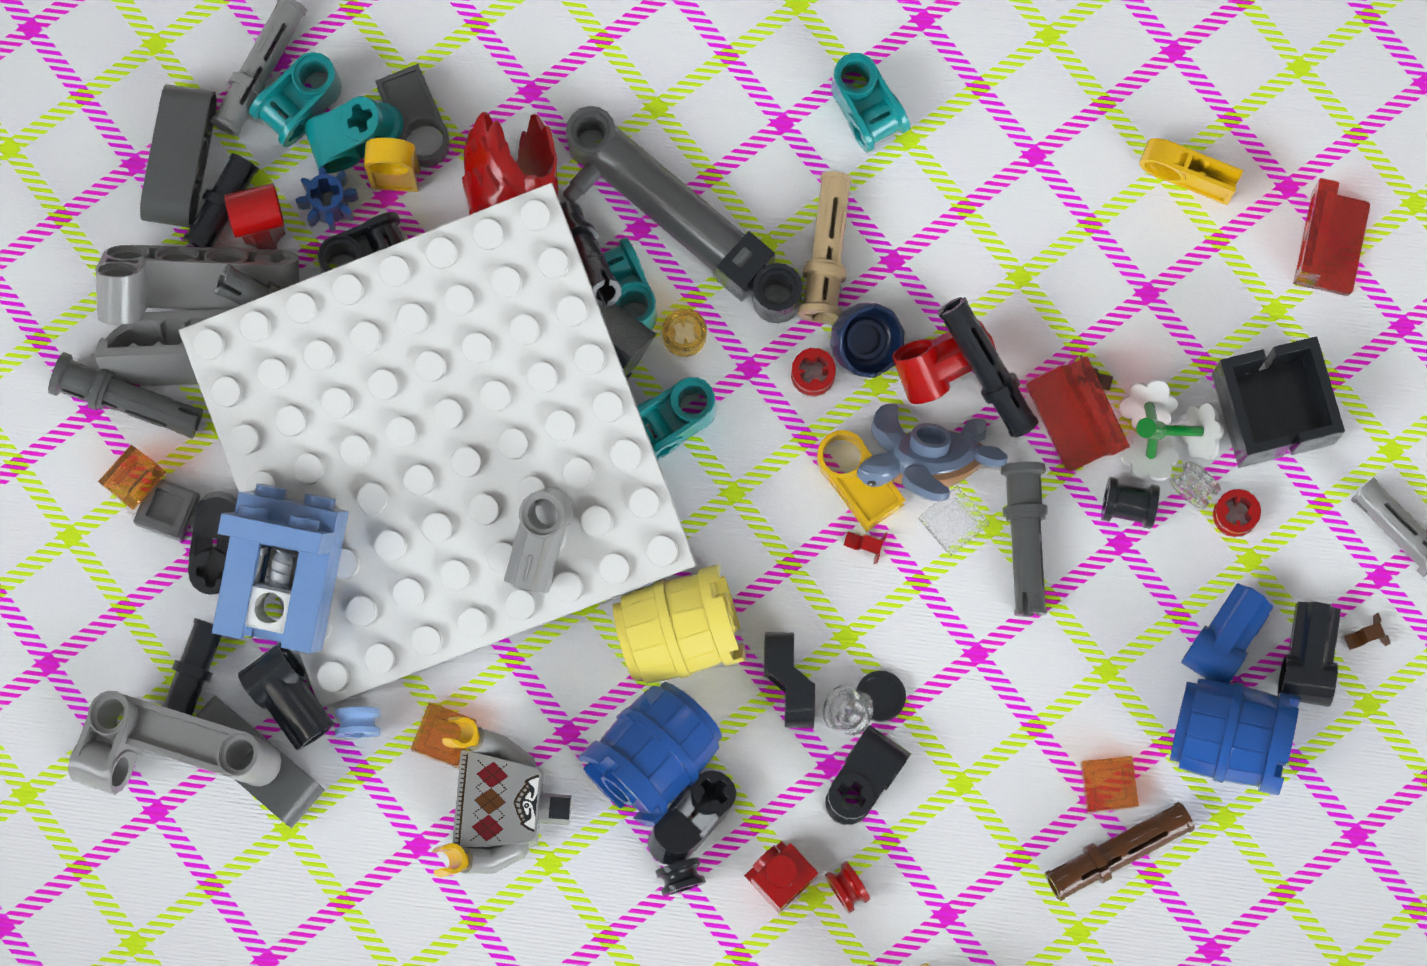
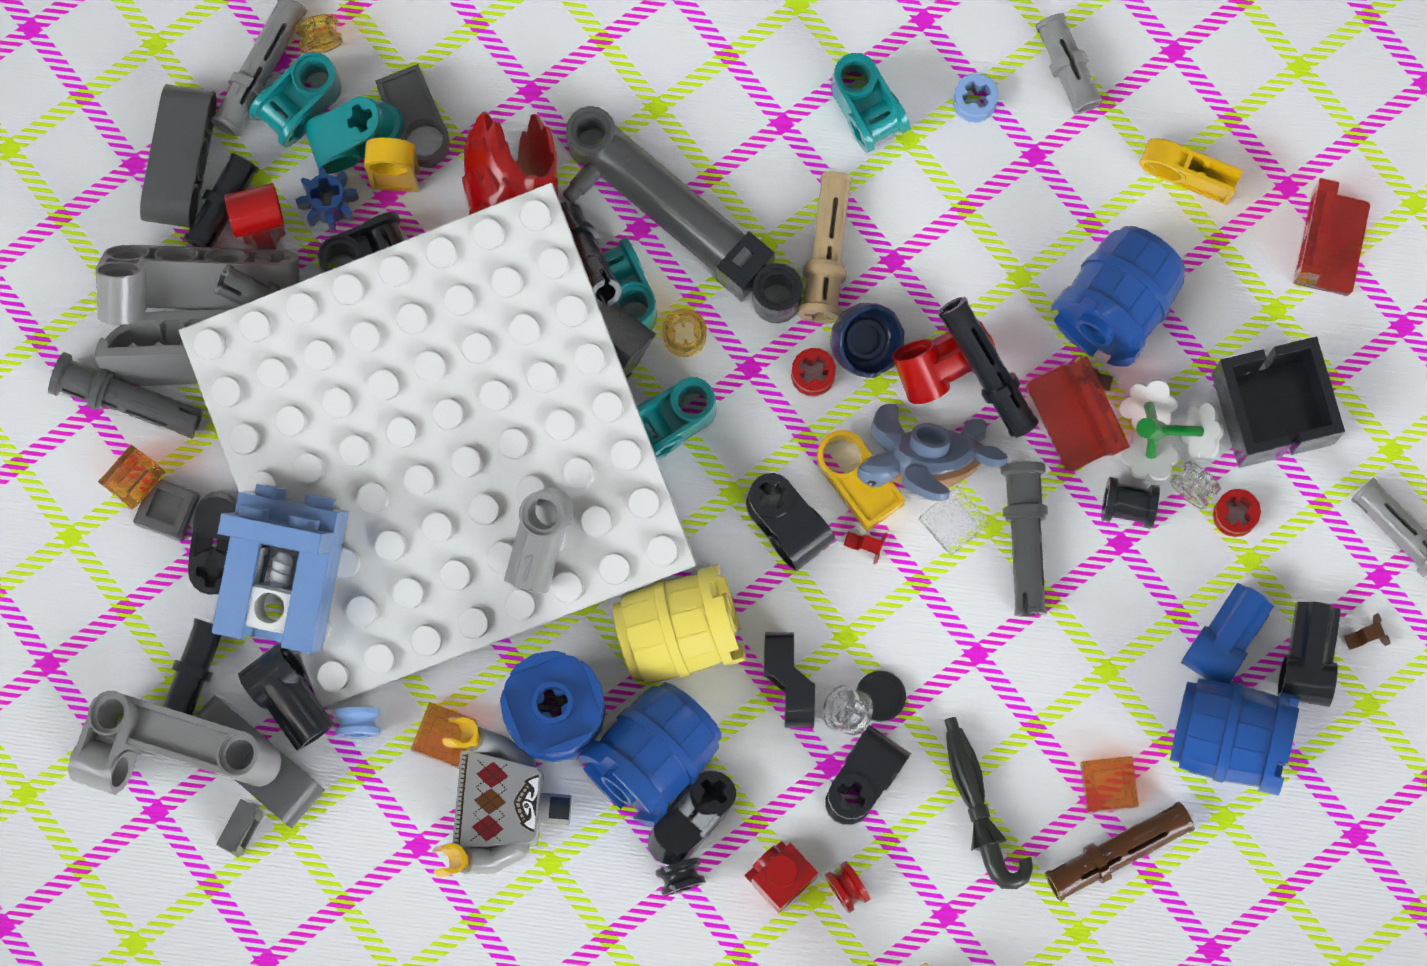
(240, 828): none -> flat silver tile
(318, 33): none -> clear yellow bush
(540, 733): none -> blue piece
(793, 528): none -> black piece
(979, 84): none -> light blue bush
(985, 836): none -> pearl dark grey piece
(1069, 63): none -> light grey pin
(1120, 295): none -> blue piece

